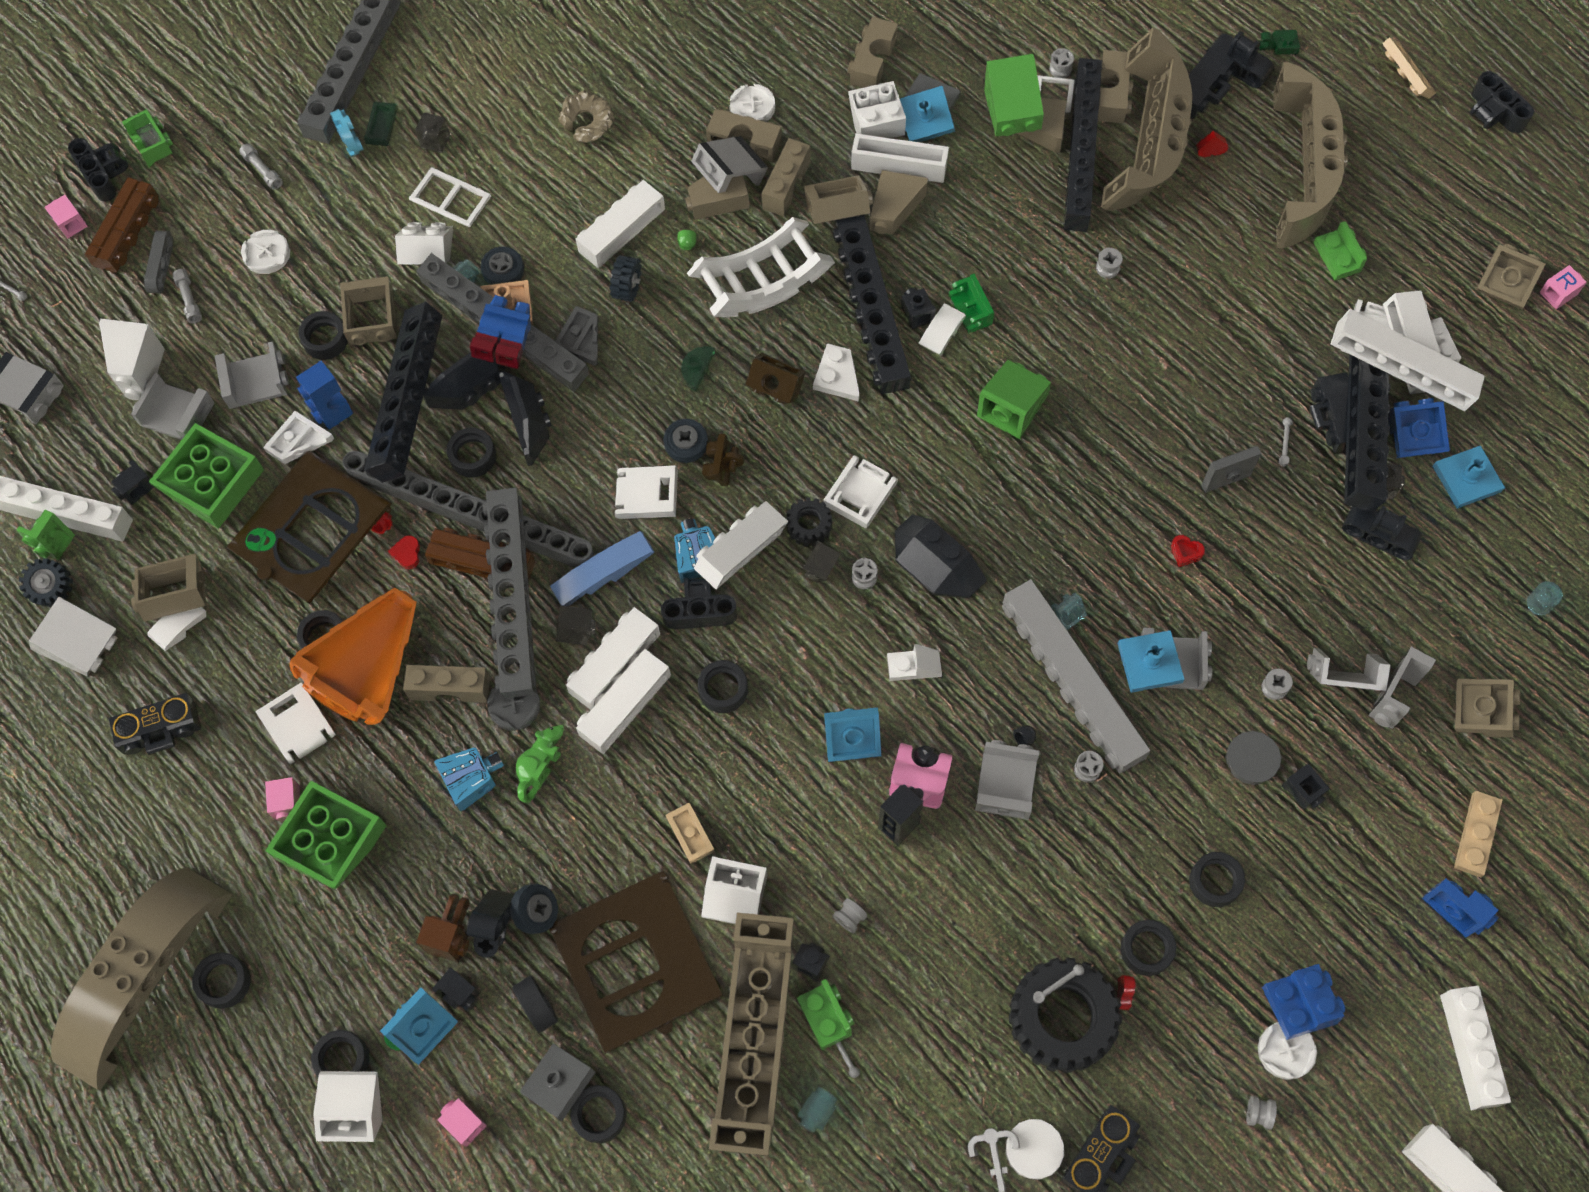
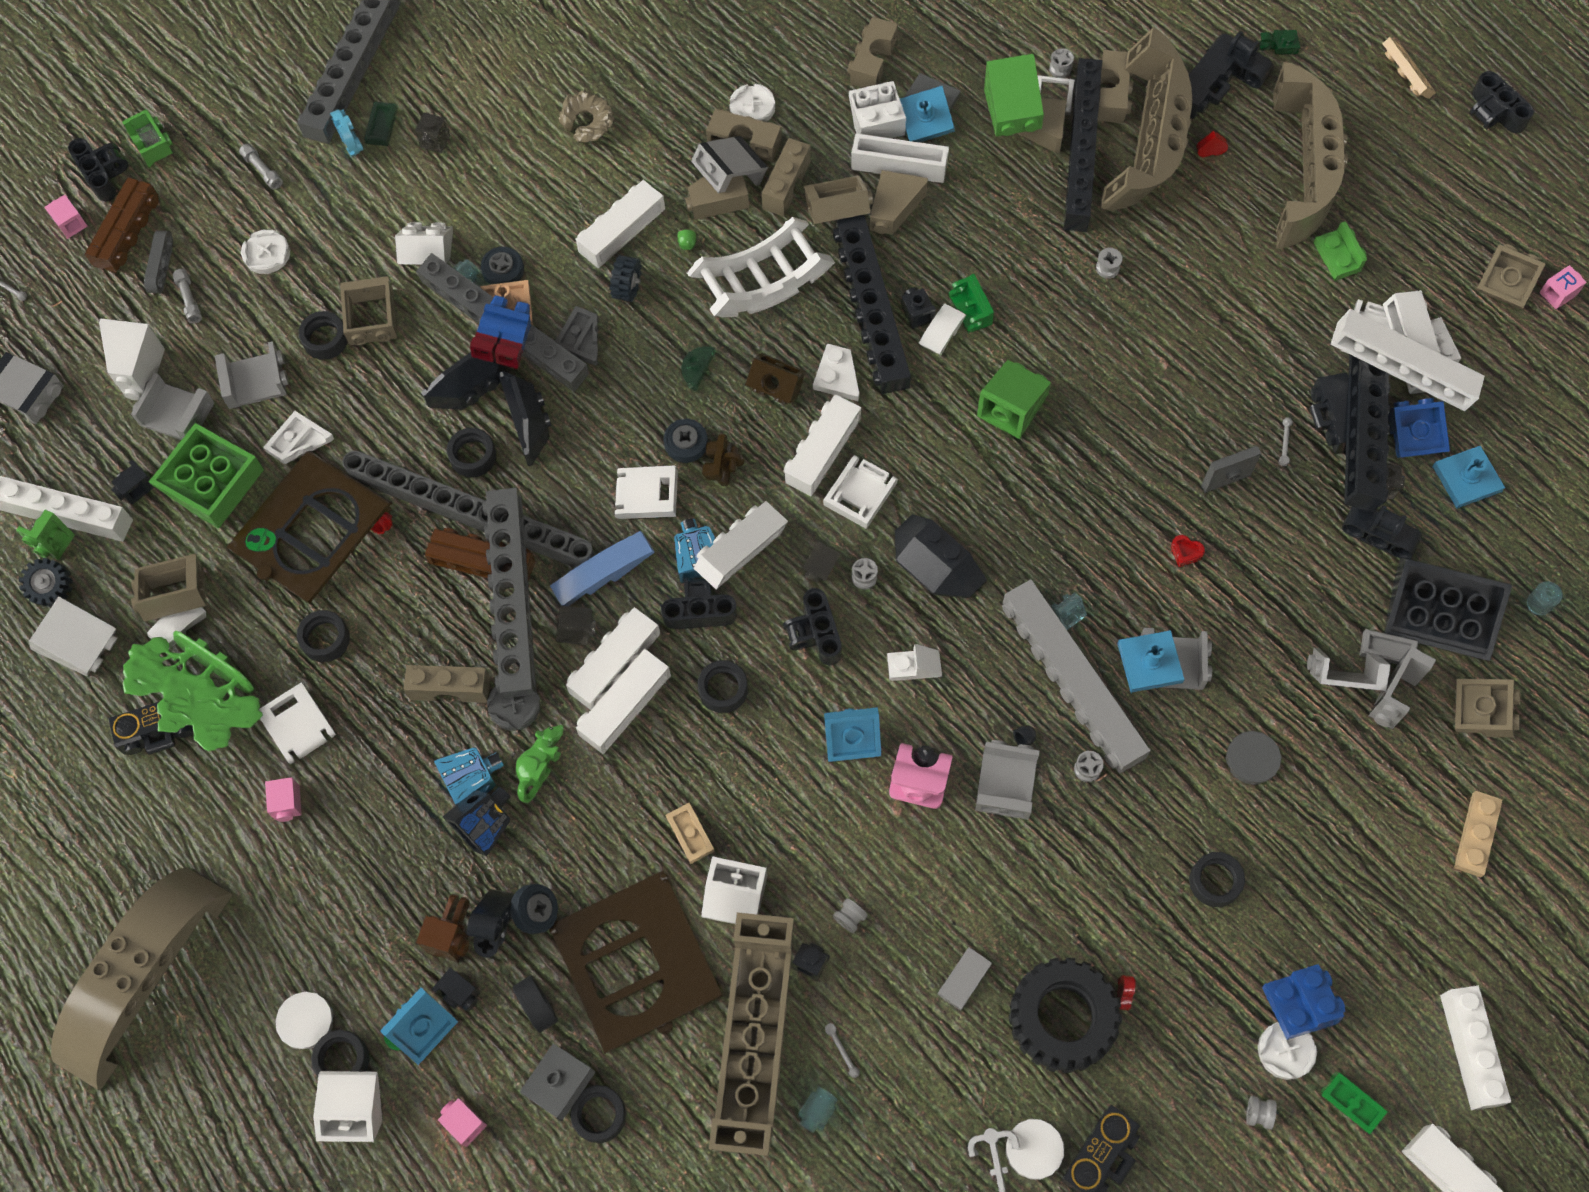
(191, 697): none -> bright green plant
(205, 967): black tyre -> none
(304, 1020): none -> white tile
(323, 395): blue arch -> none
(325, 836): bright green slope -> none
(359, 659): orange cone -> none
(403, 393): black brick -> none
(405, 552): red tile -> none
(458, 185): white window -> none
(480, 819): none -> torso
(808, 633): none -> black piece
(809, 508): black tyre -> none
(822, 445): none -> white brick
(825, 1015): bright green bracket -> none
(901, 813): black piece -> none
(964, 978): none -> light grey tile
(1039, 996): light grey hinge -> none
(1160, 930): black tyre -> none
(1276, 690): light grey wheel -> none
(1309, 779): black brick -> none
(1353, 1102): none -> green hinge
(1387, 646): none -> light grey tile
(1446, 608): none -> black slope
(1463, 912): blue plate -> none

